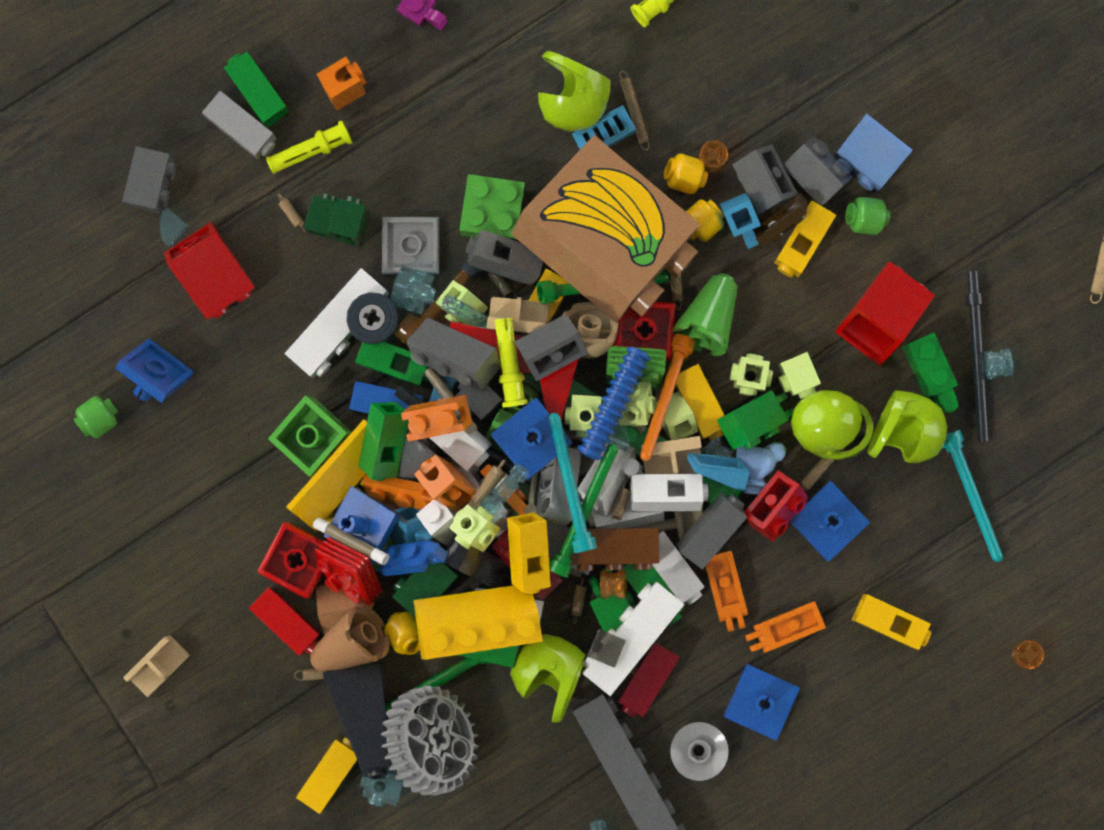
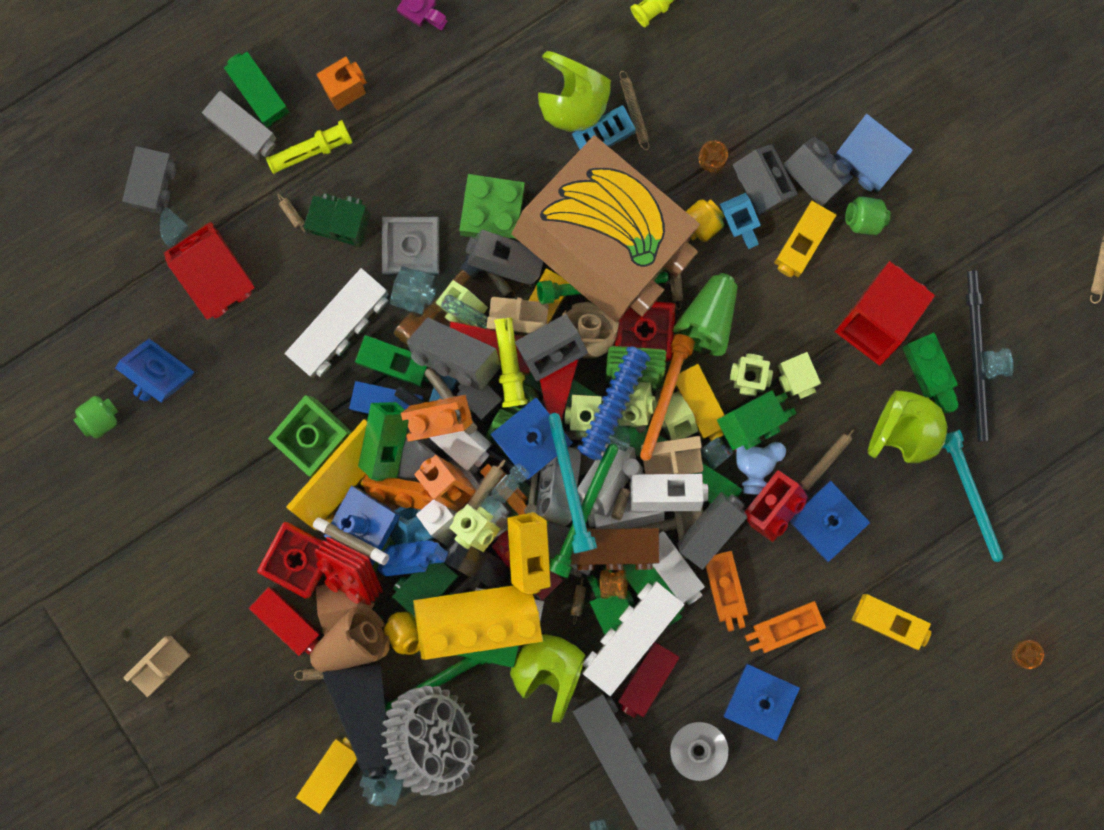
(380, 330): black bush -> none
(606, 648): clear smoke tile -> none
(685, 173): yellow head -> none
(722, 469): dark azure slope -> none
(776, 223): dark brown plate -> none
(829, 423): lime piece -> none

